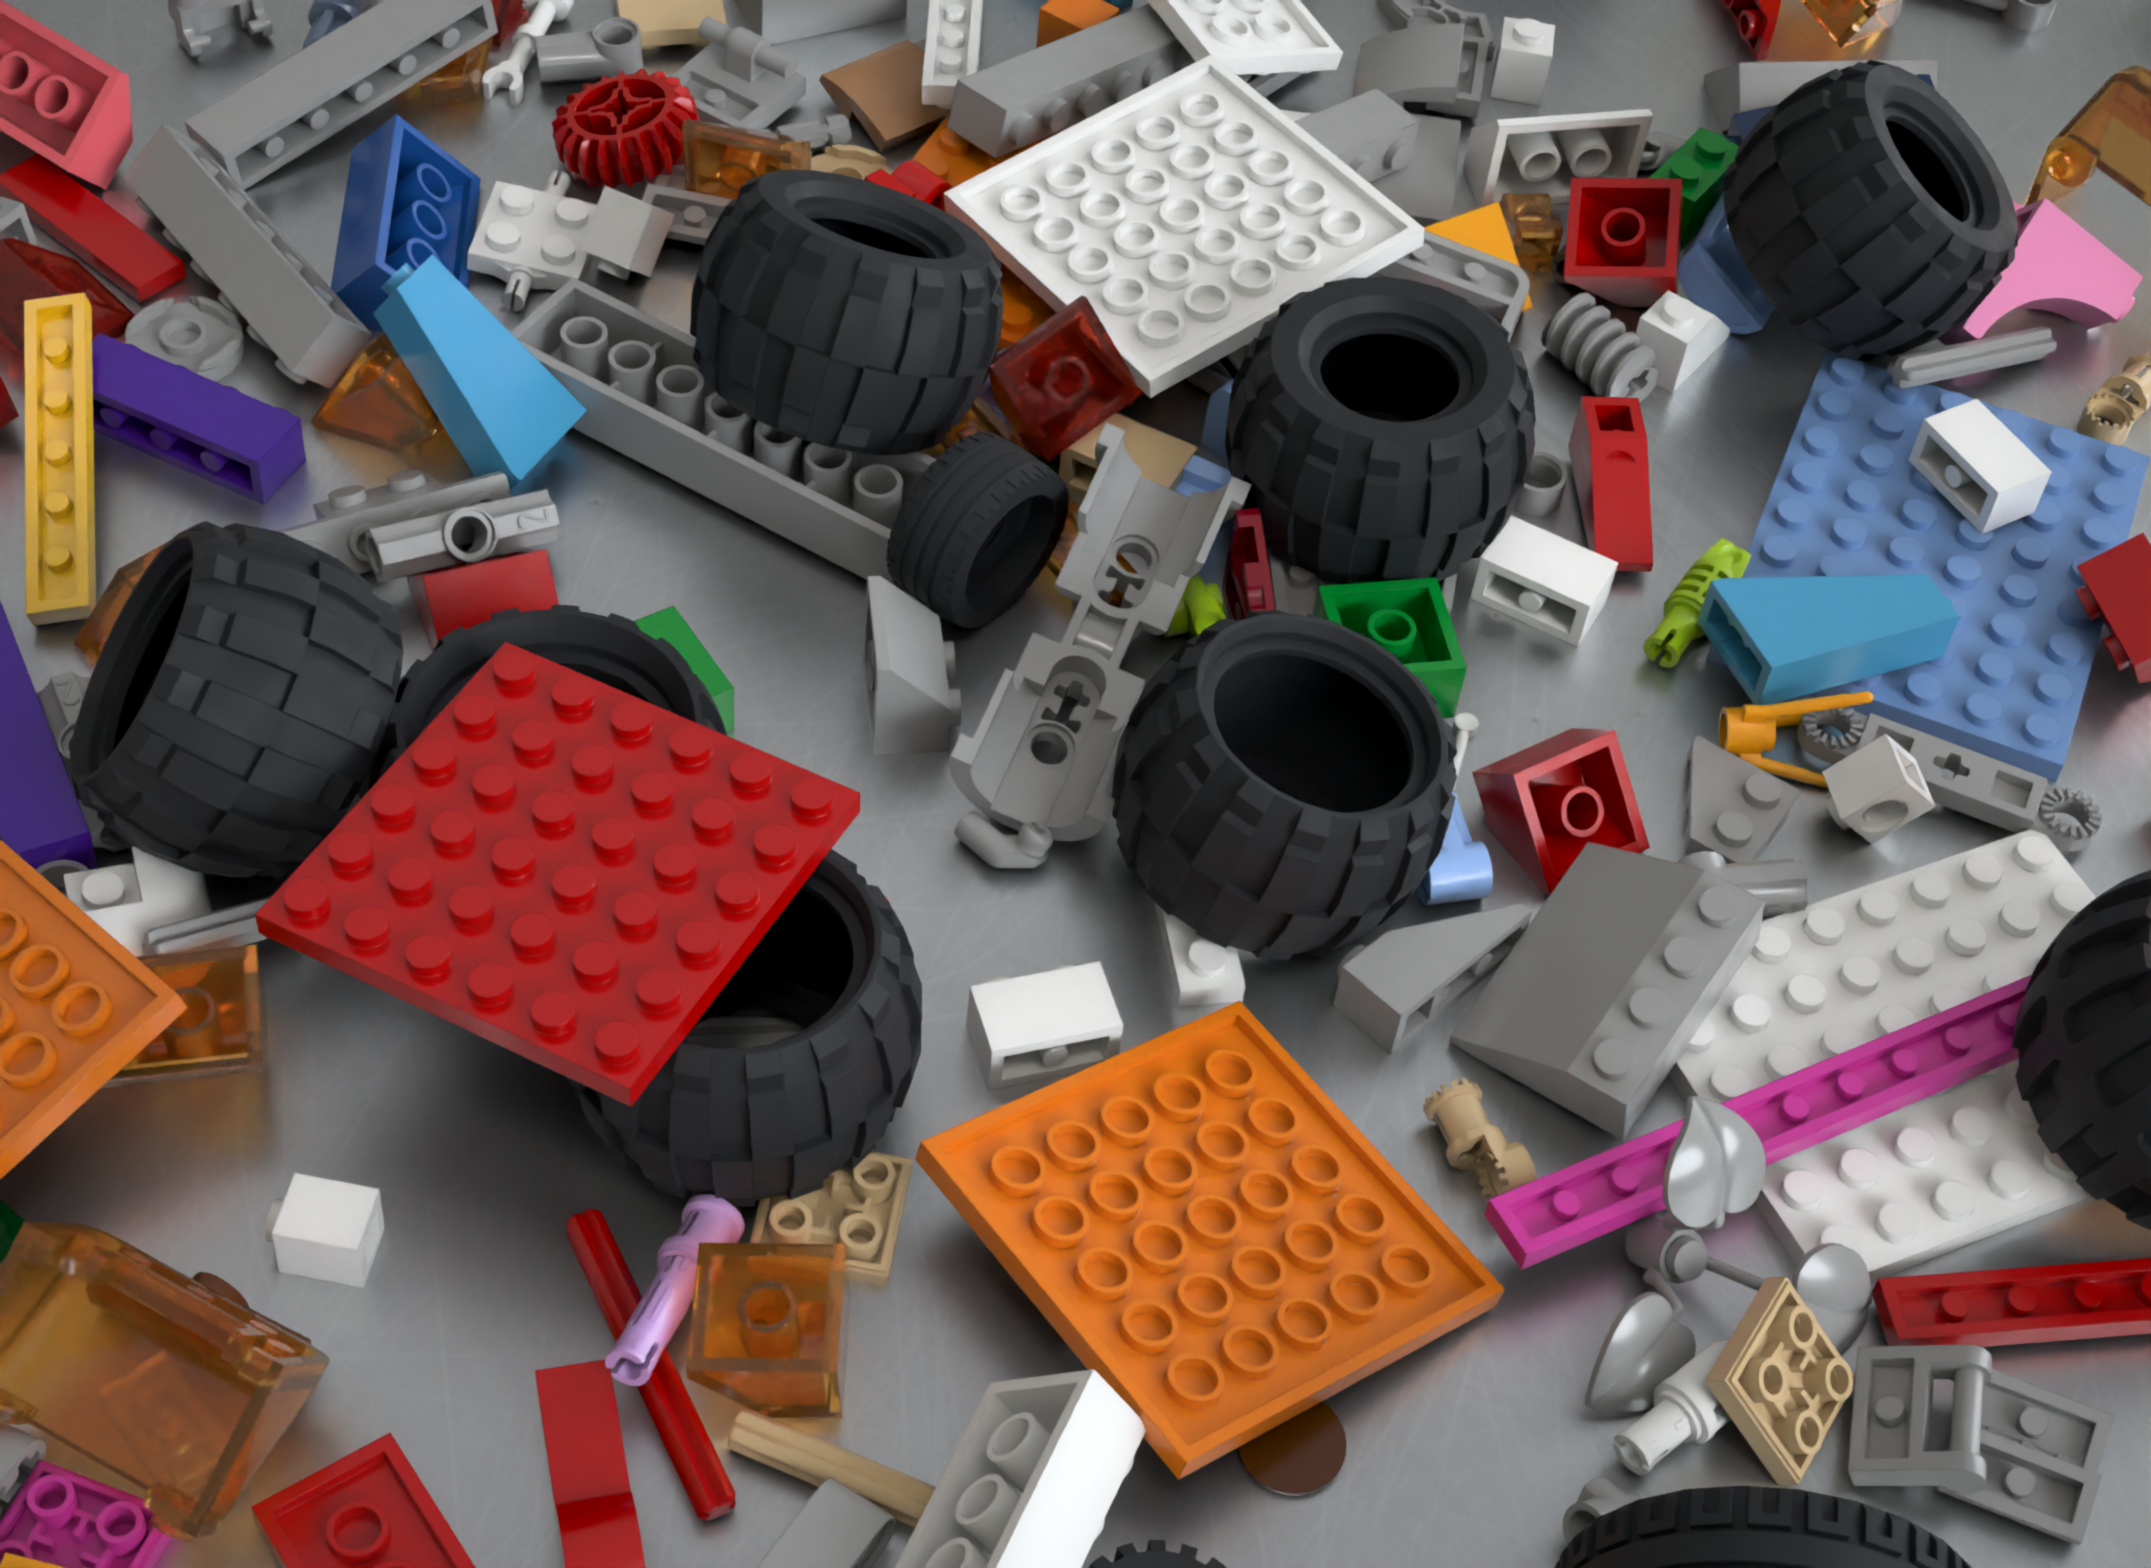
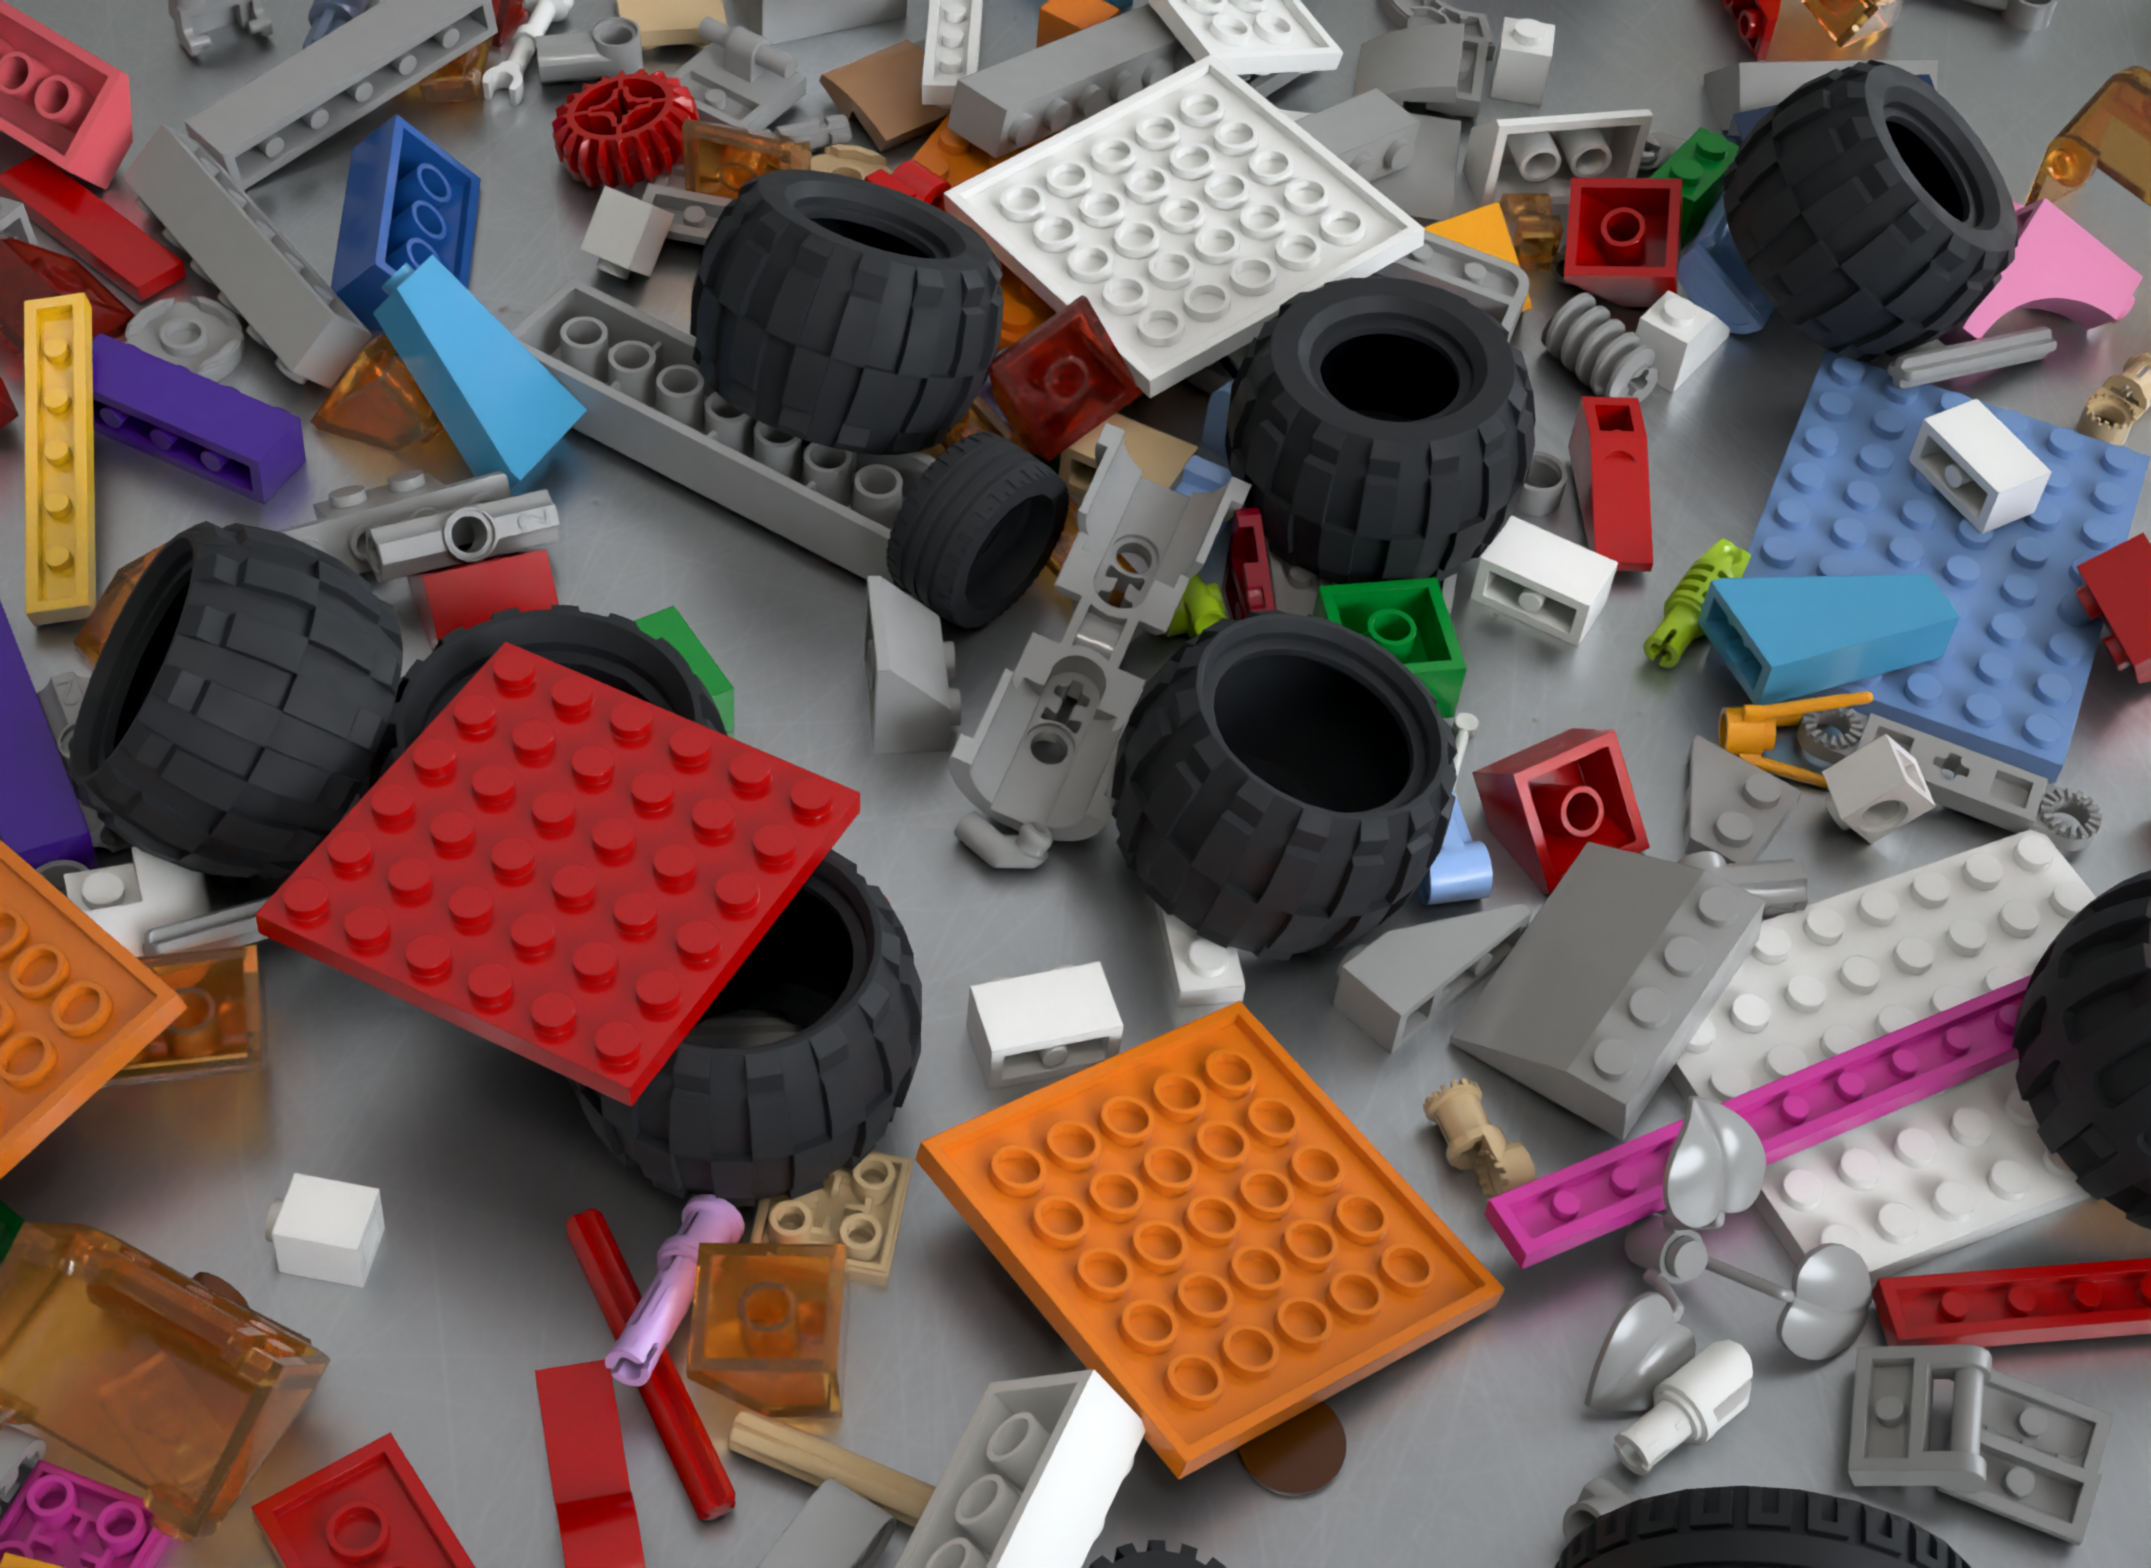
(531, 238): white plate -> none
(1781, 1380): tan tile -> none

